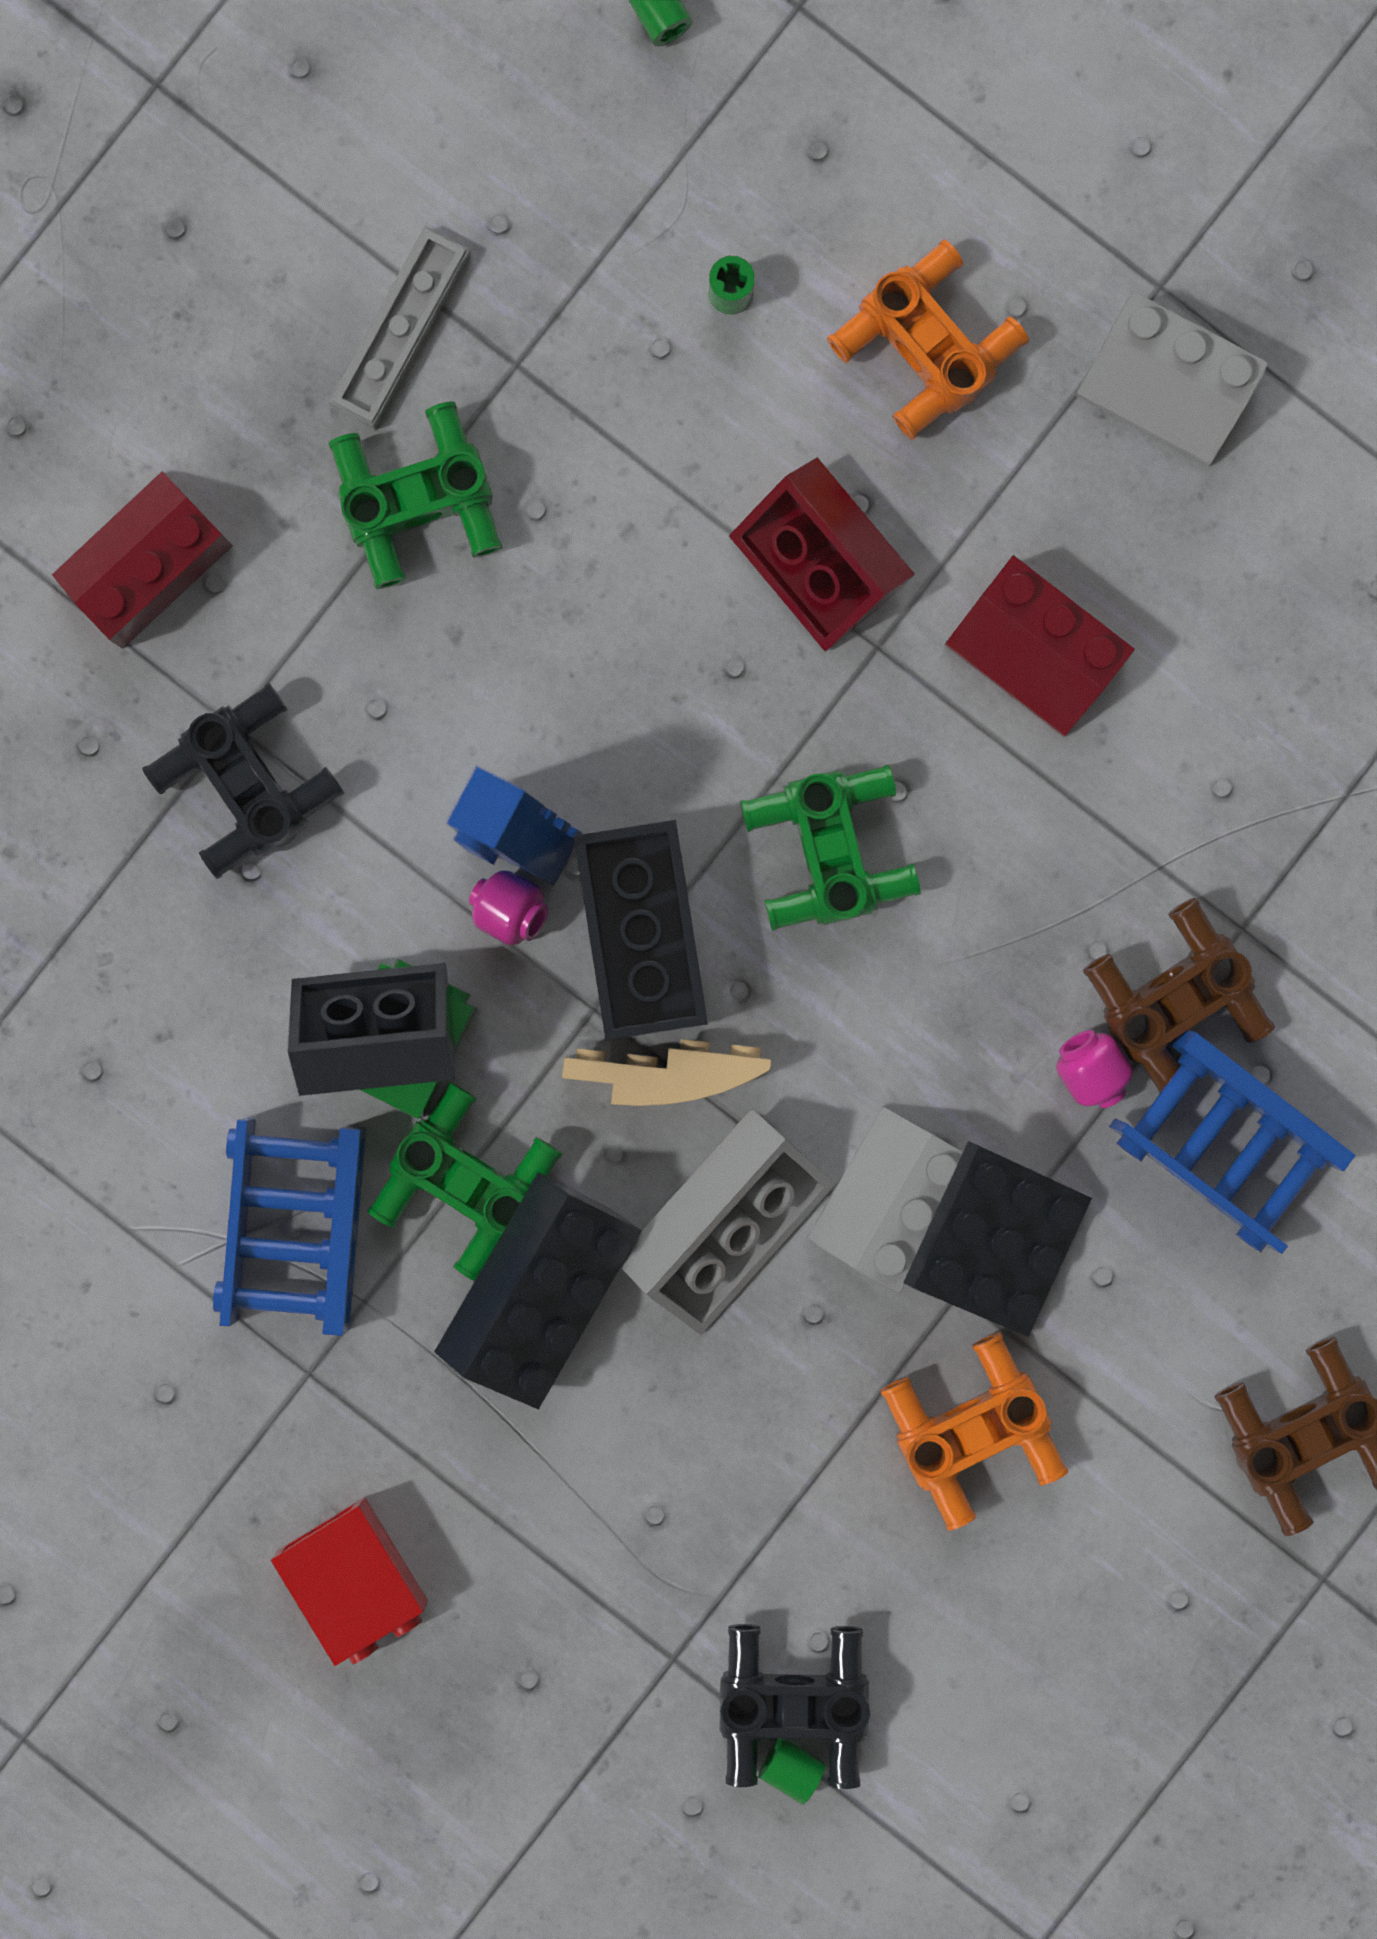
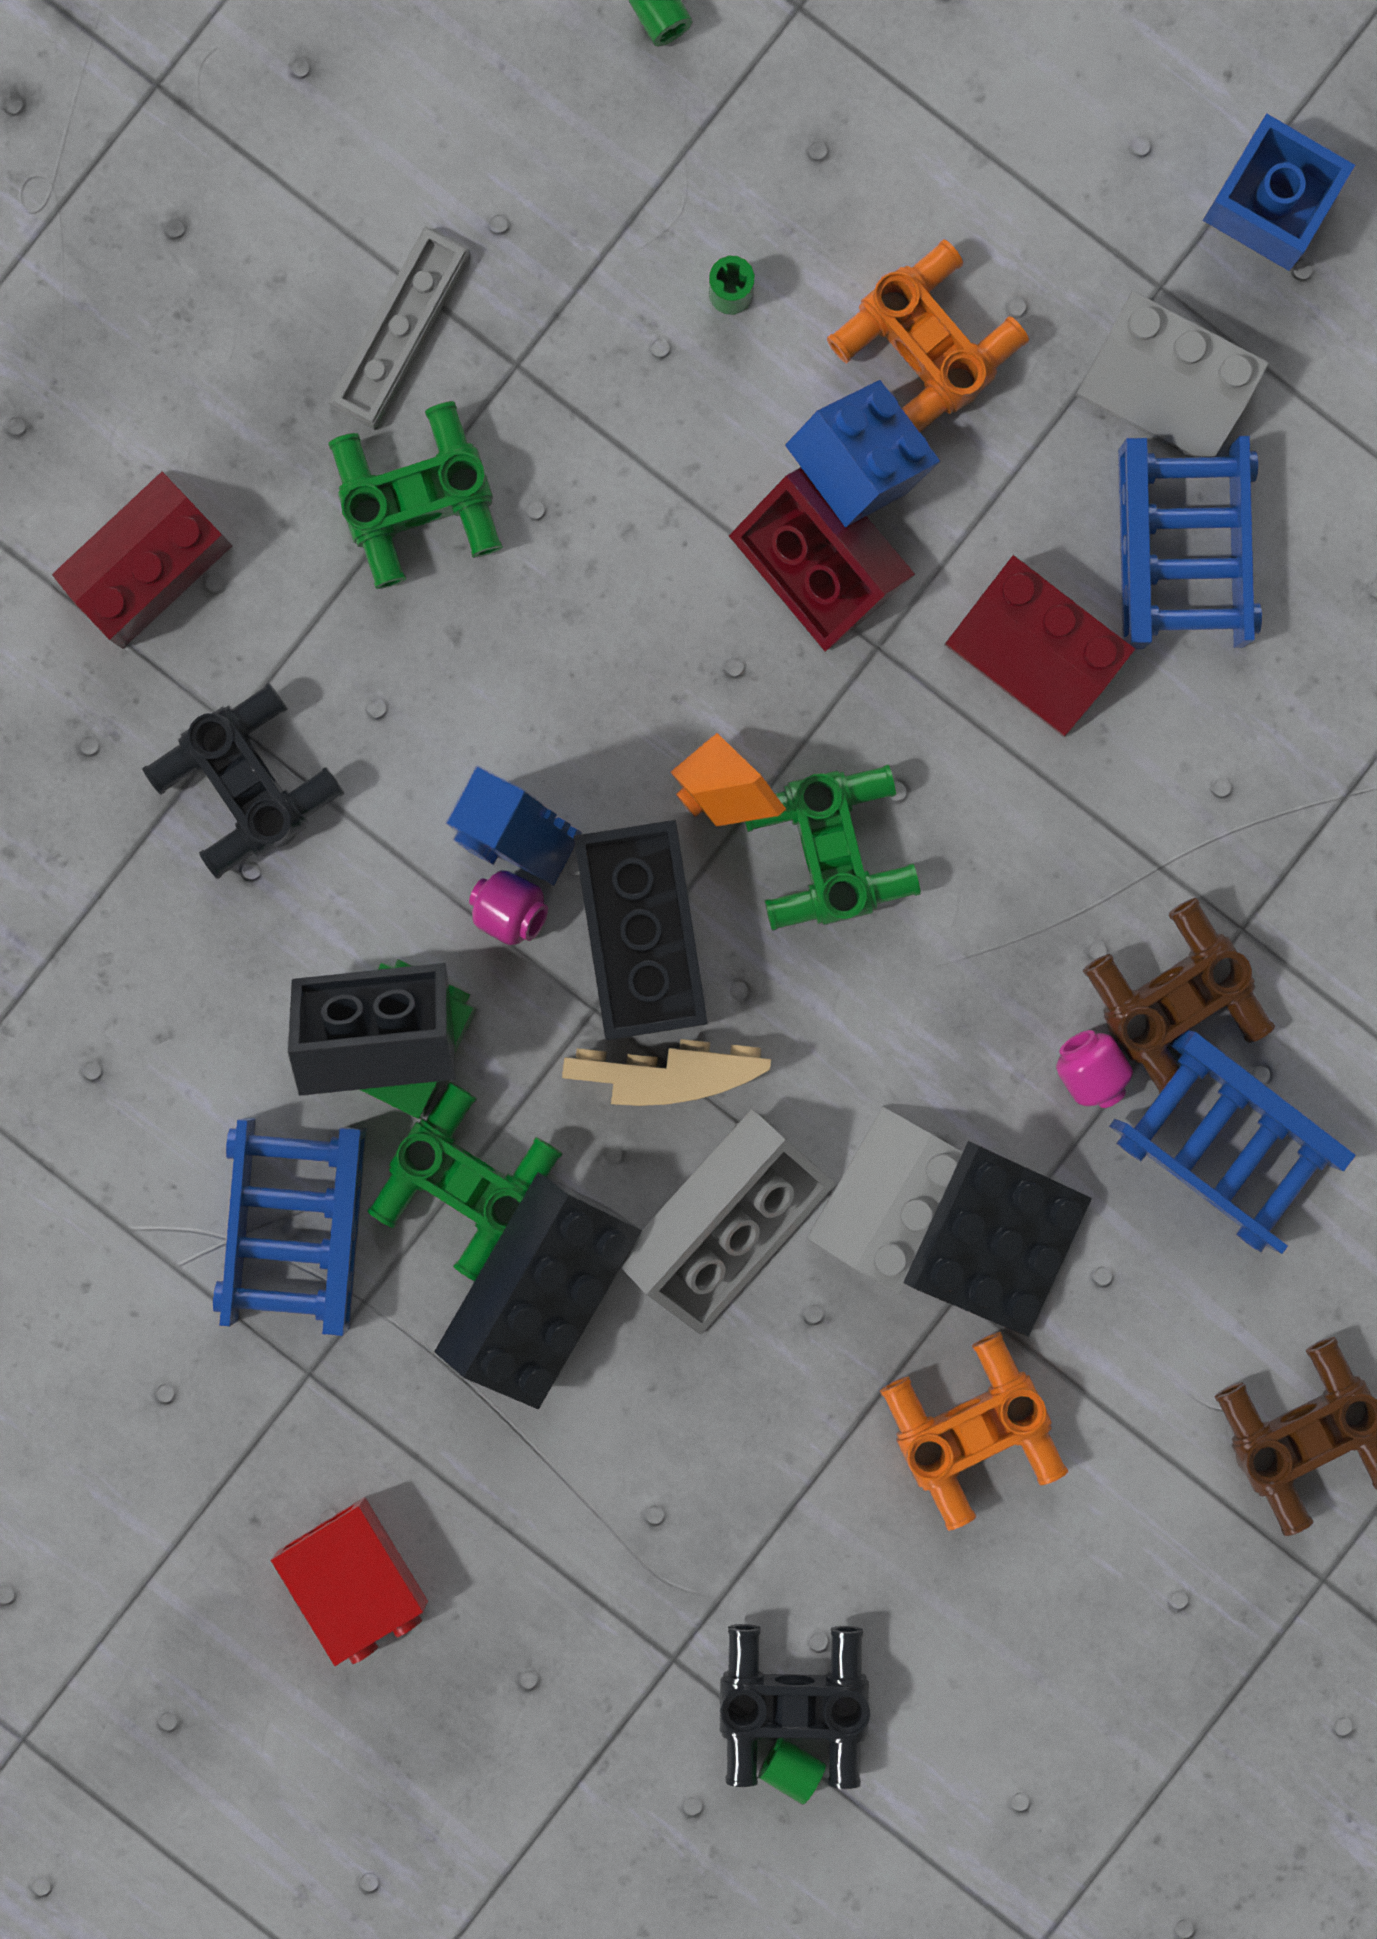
(724, 785): none -> orange slope
(862, 452): none -> blue brick
(1144, 569): none -> blue fence
(1278, 192): none -> blue brick

